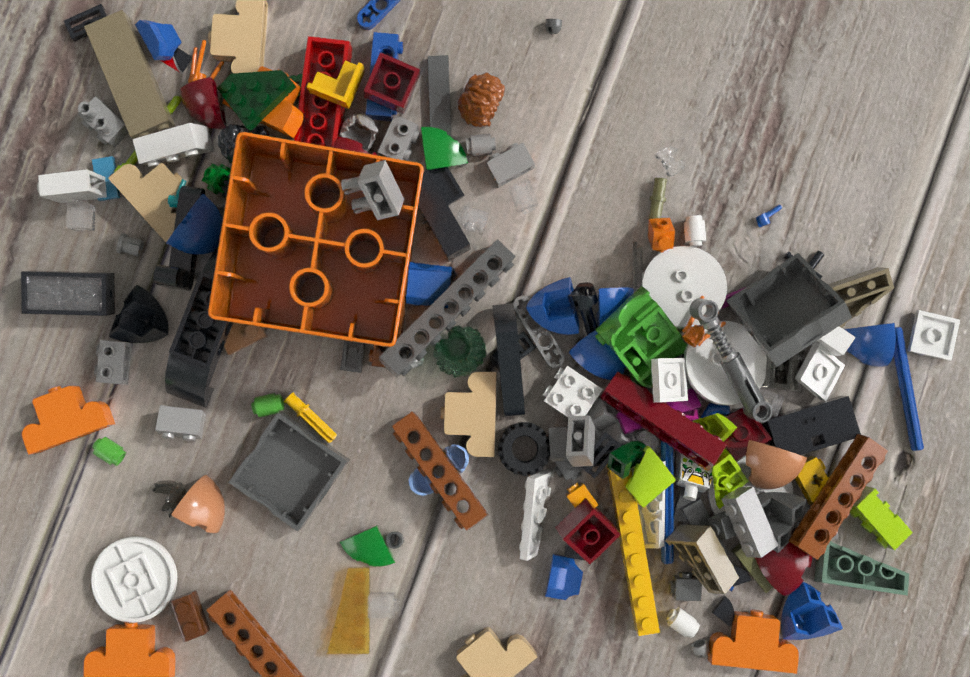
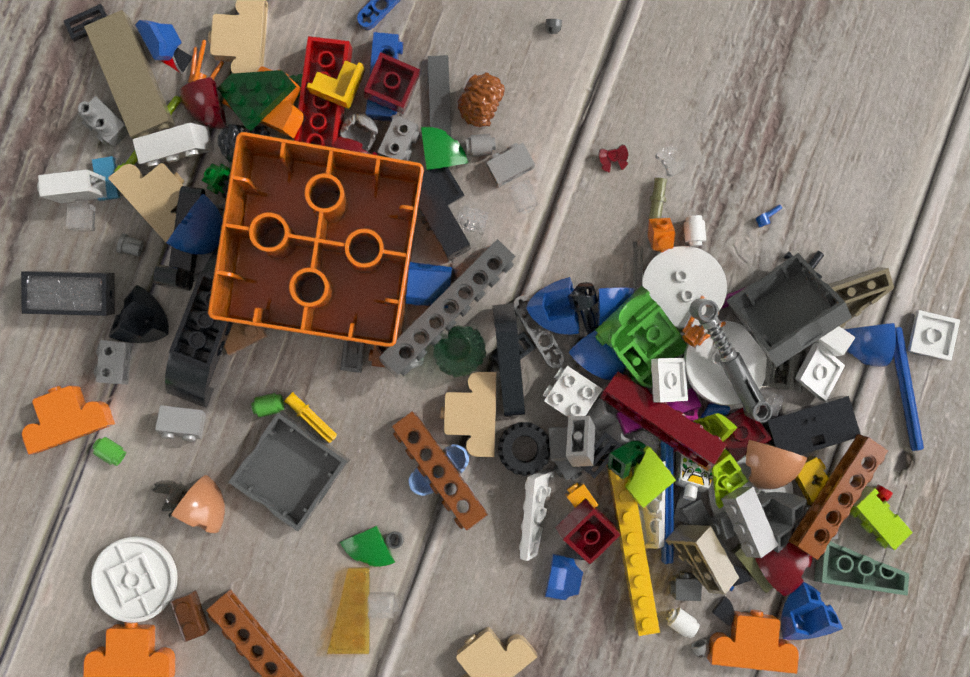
(173, 199): teal hand -> none
(379, 188): light grey brick -> none
(619, 154): none -> dark red piece
(884, 494): none -> red hinge

